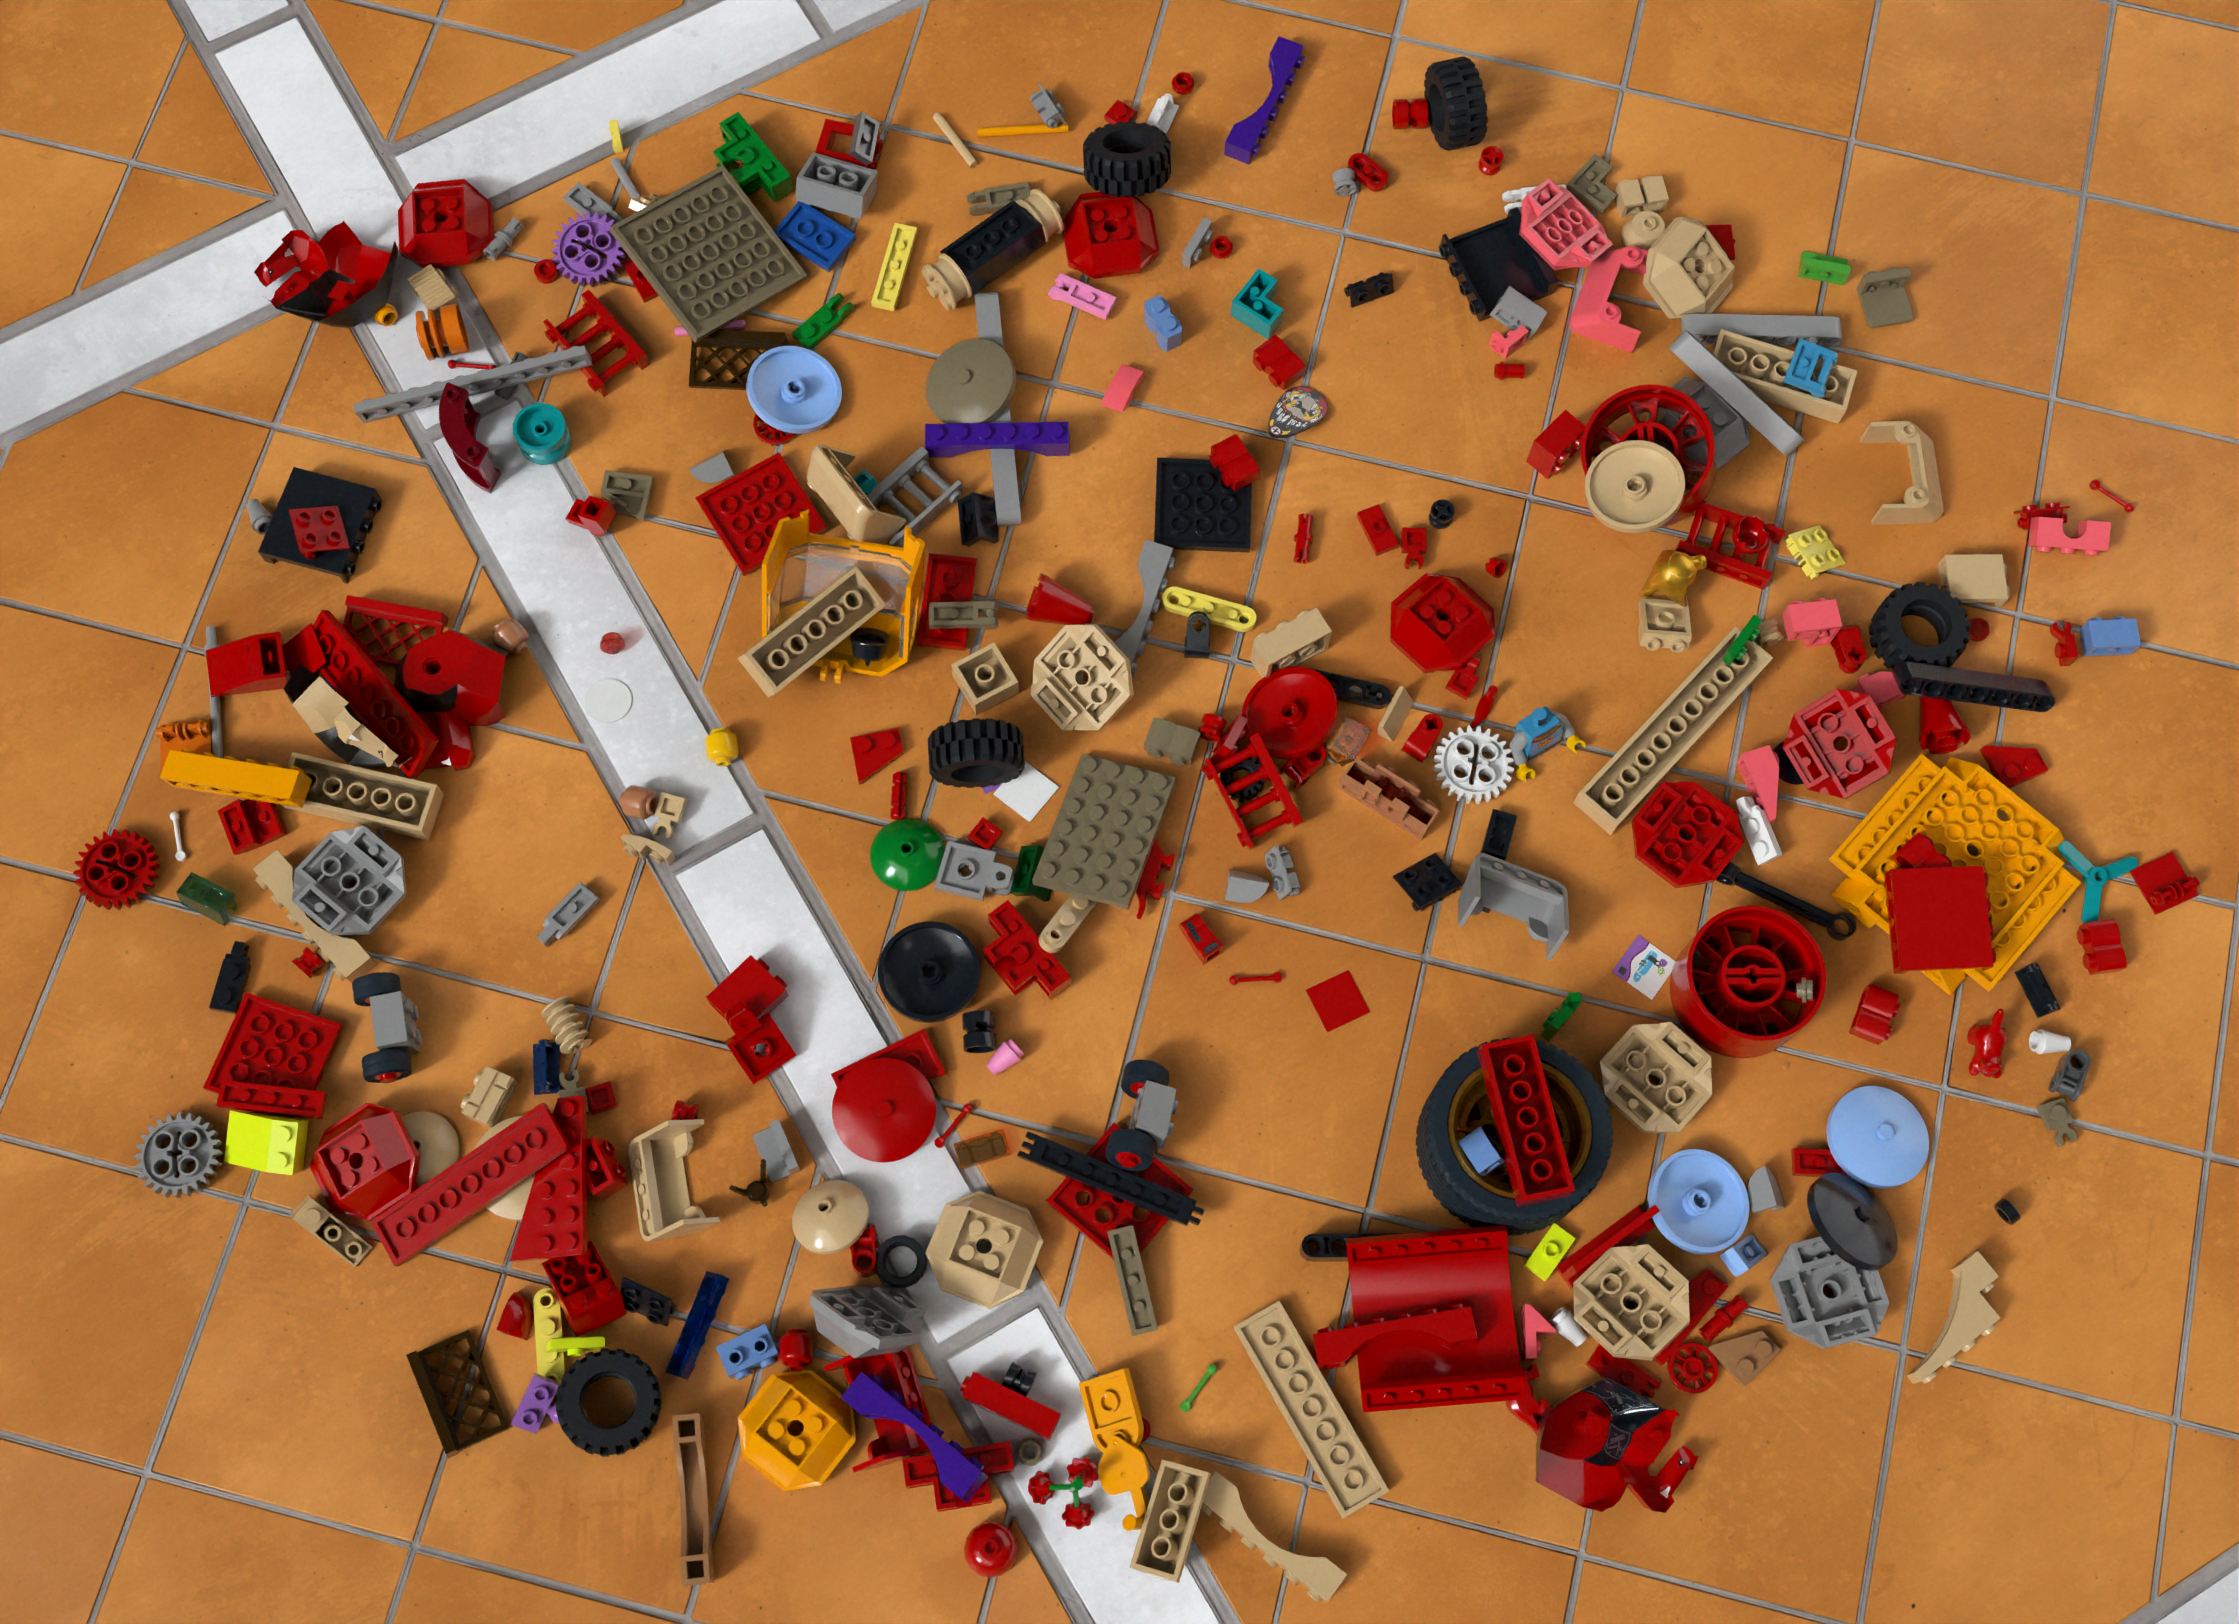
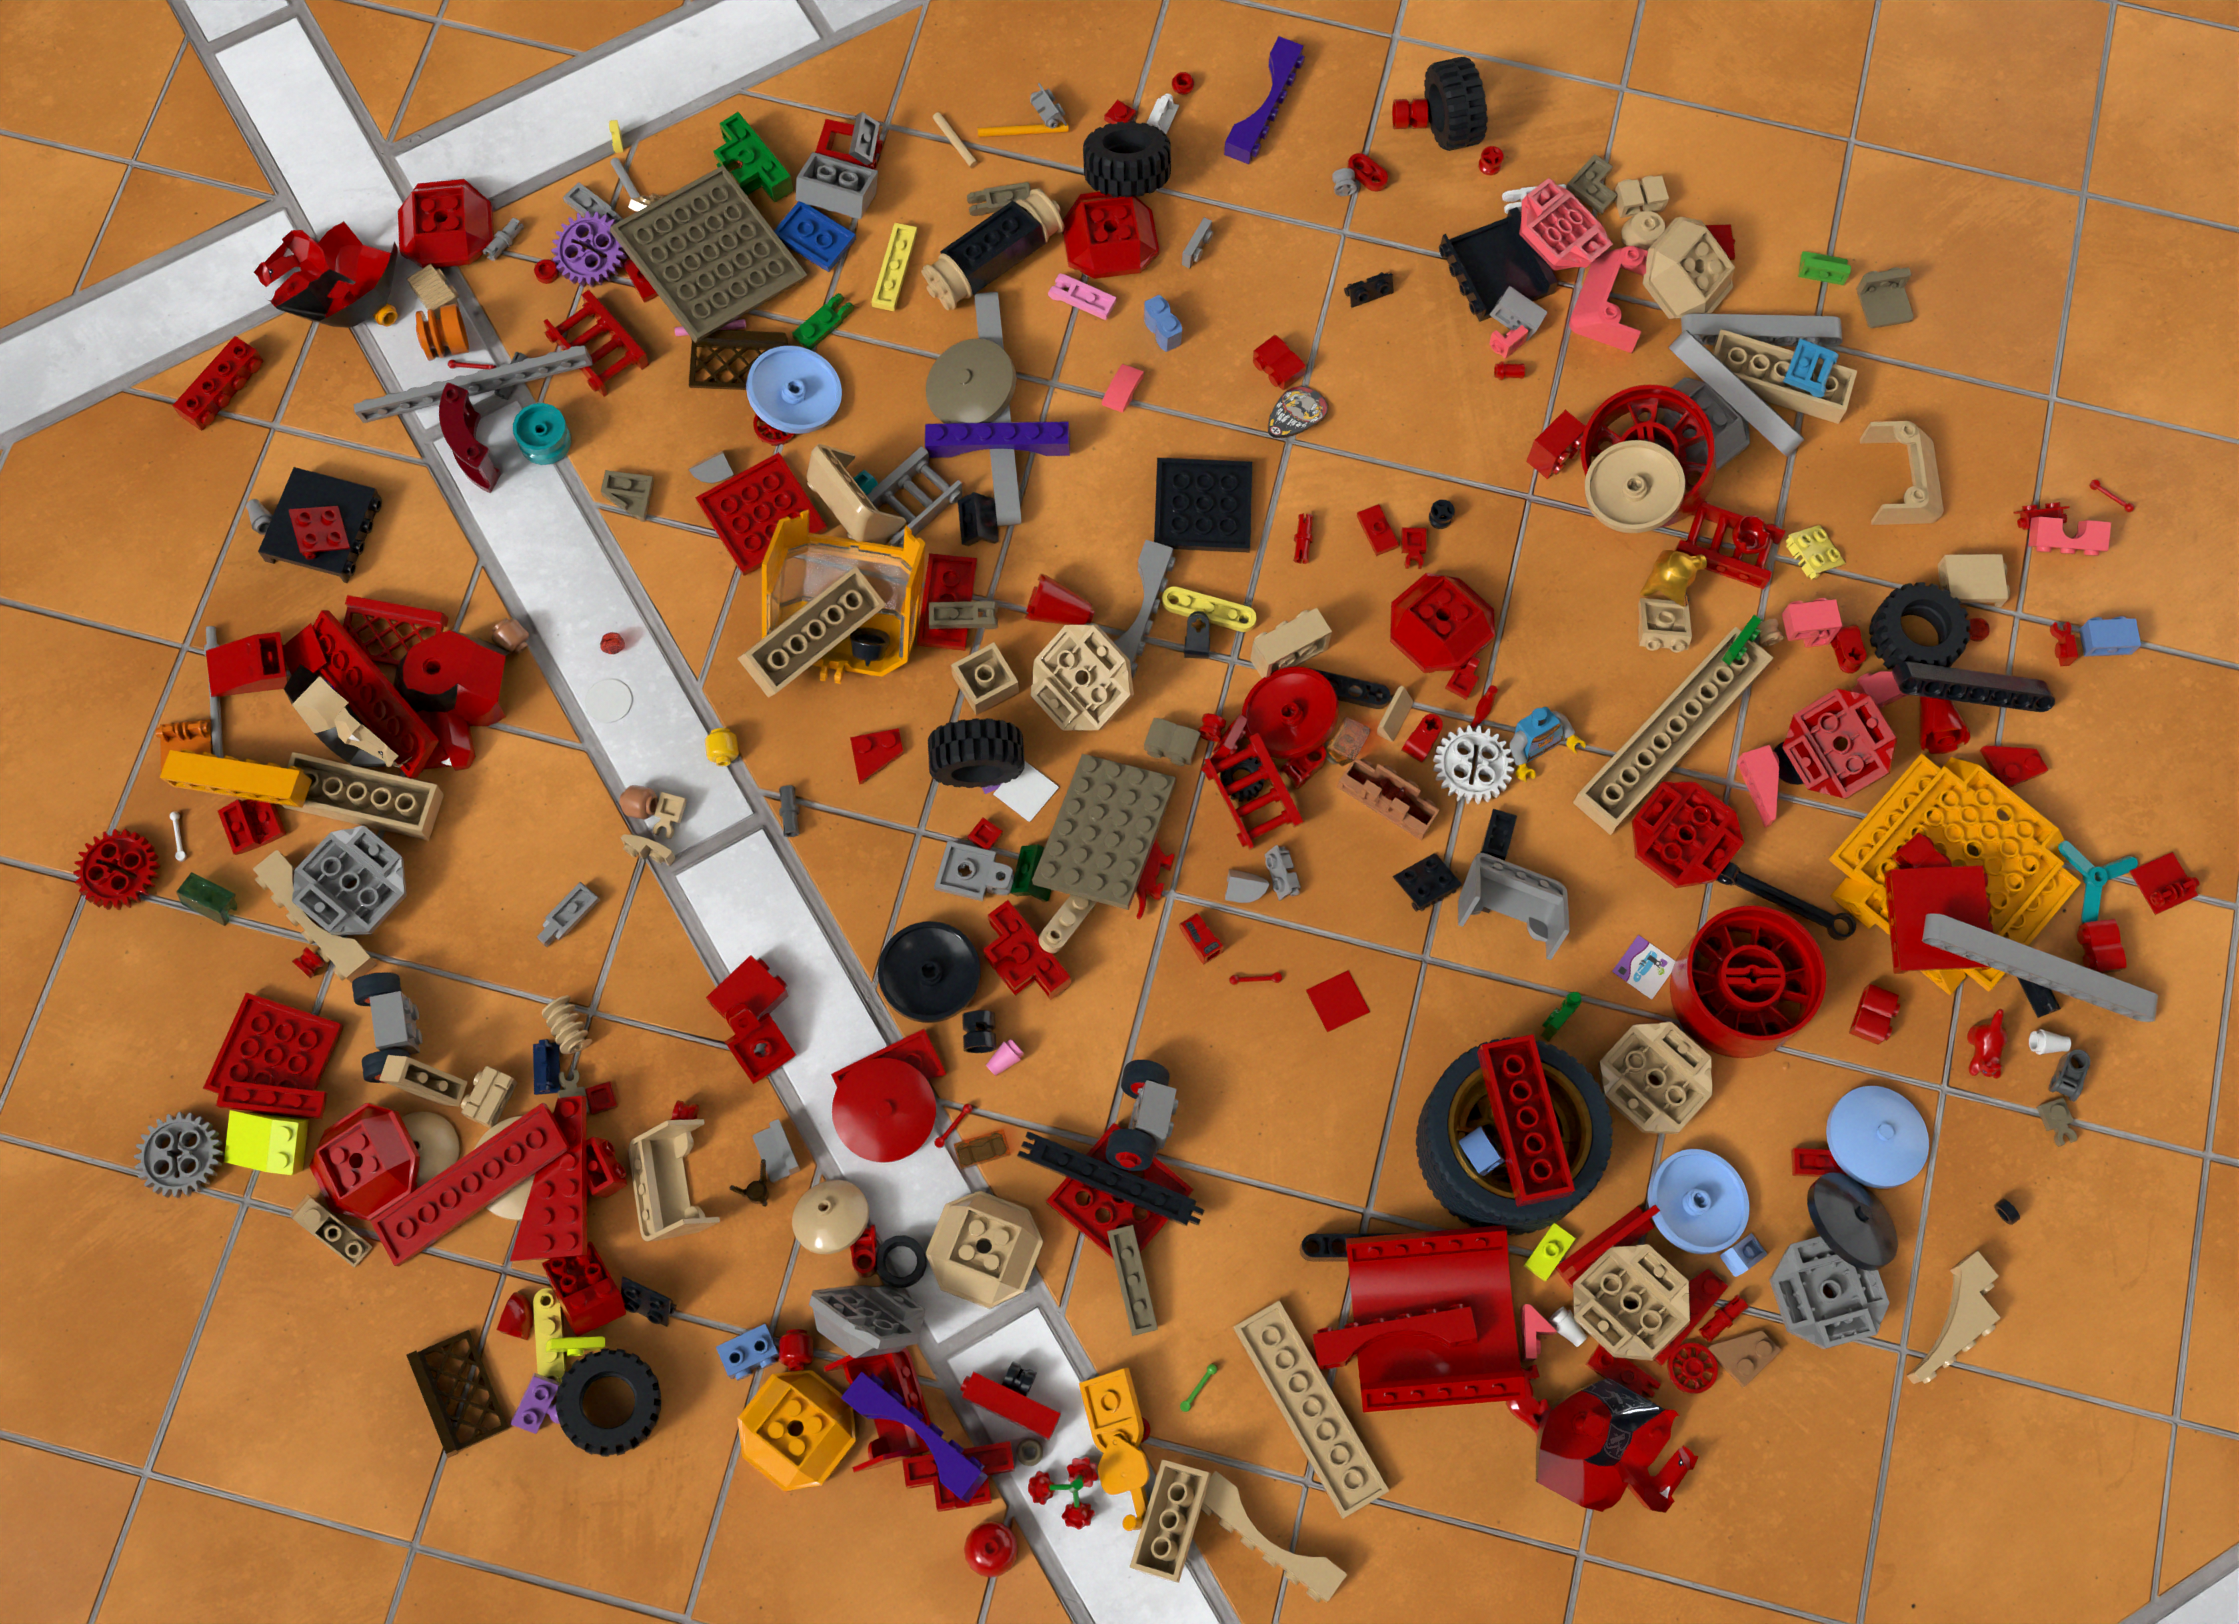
(218, 383): none -> red brick
(231, 980): black hinge -> none
(423, 1080): none -> tan brick
(592, 515): red brick -> none
(694, 1499): medium nougat arch -> none
(697, 1325): clear blue plate -> none
(789, 811): none -> dark grey pin
(898, 796): red axle -> none
(911, 869): green dish -> none
(1221, 241): red plate -> none
(1234, 462): red brick -> none
(1254, 304): teal brick -> none
(1496, 567): red hinge -> none
(1758, 831): white hinge -> none
(1764, 1191): light grey brick -> none
(1805, 990): dark tan plate -> none
(2039, 967): none -> light grey beam

